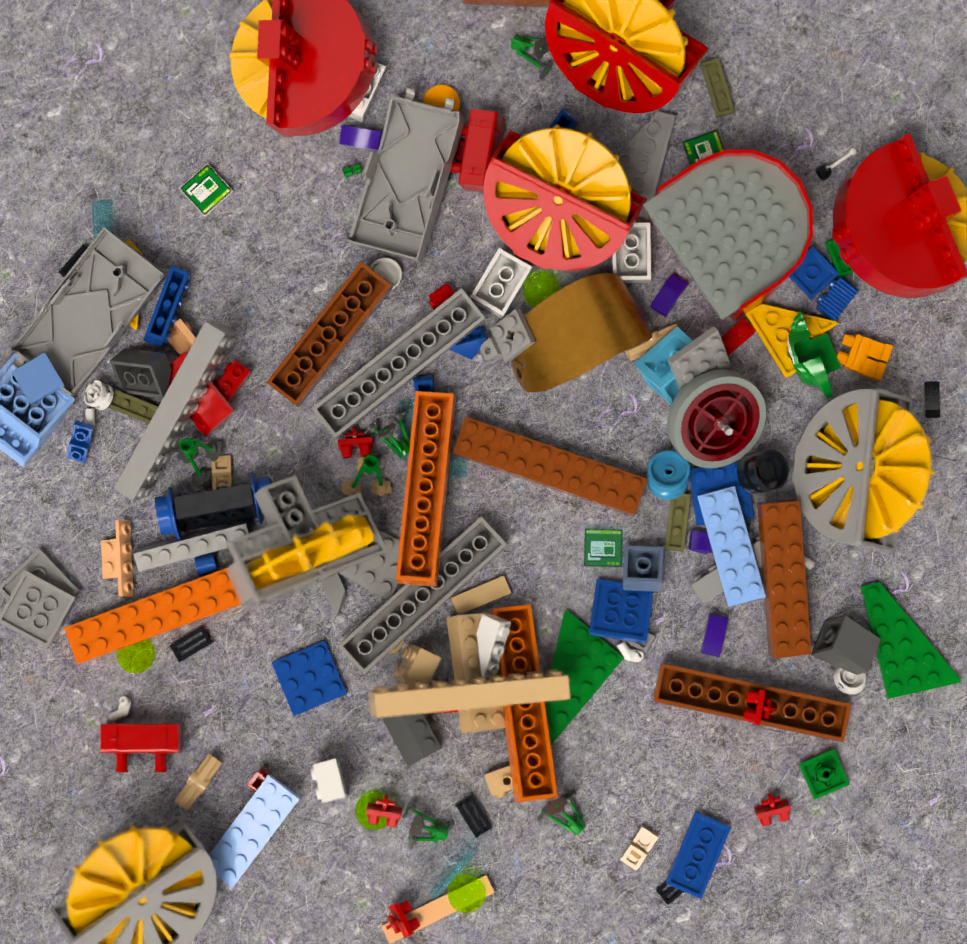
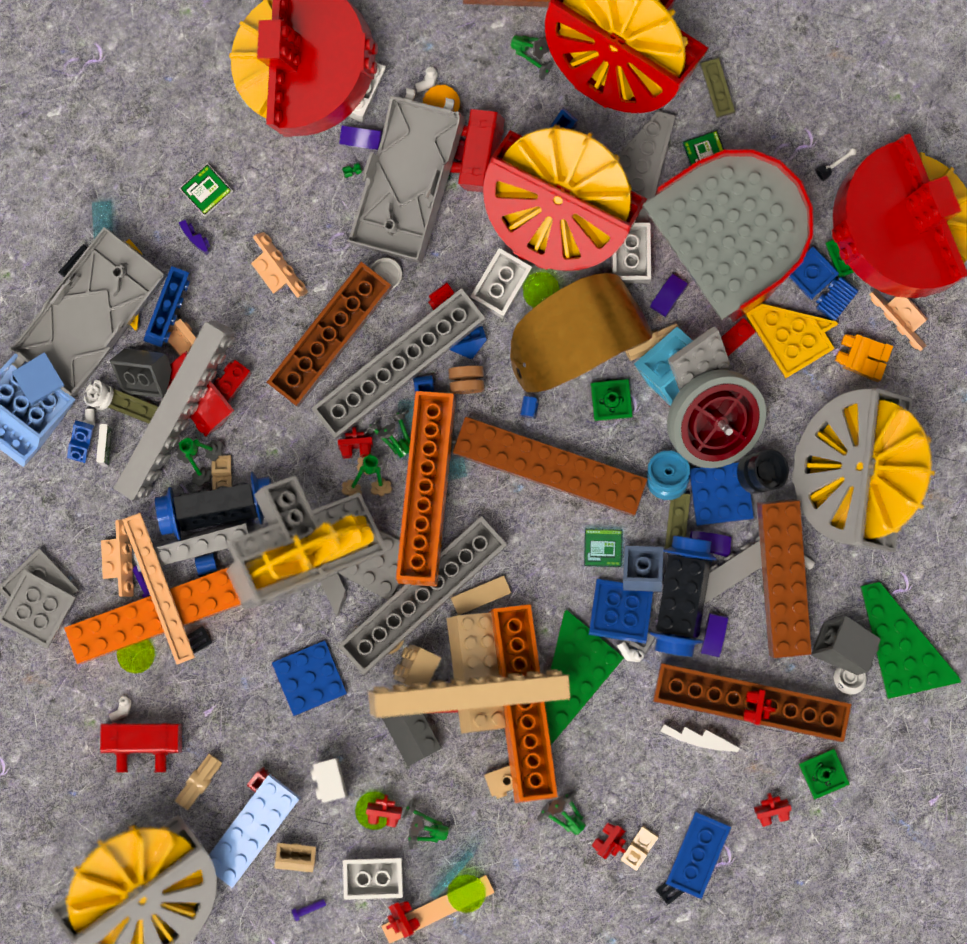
(104, 444): none -> white tile
(139, 576): none -> dark purple piece
(158, 588): none -> light nougat tile
(197, 240): none -> dark purple slope
(275, 269): none -> light nougat bracket
(295, 857): none -> tan brick
(307, 909): none -> dark purple piece
(372, 878): none -> white brick
(429, 80): none -> white arm
(465, 802): black tile -> none
(466, 379): none -> medium nougat wheel
(491, 642): white slope -> none
(501, 343): light grey plate -> none
(529, 407): none -> blue brick
(600, 390): none -> green plate
(612, 844): none -> red hips
(683, 596): none -> black brick
(706, 740): none -> white slope
(731, 546): light blue plate -> none
(811, 357): green animal -> none
(904, 315): none -> light nougat bracket
(932, 399): black sticker -> none

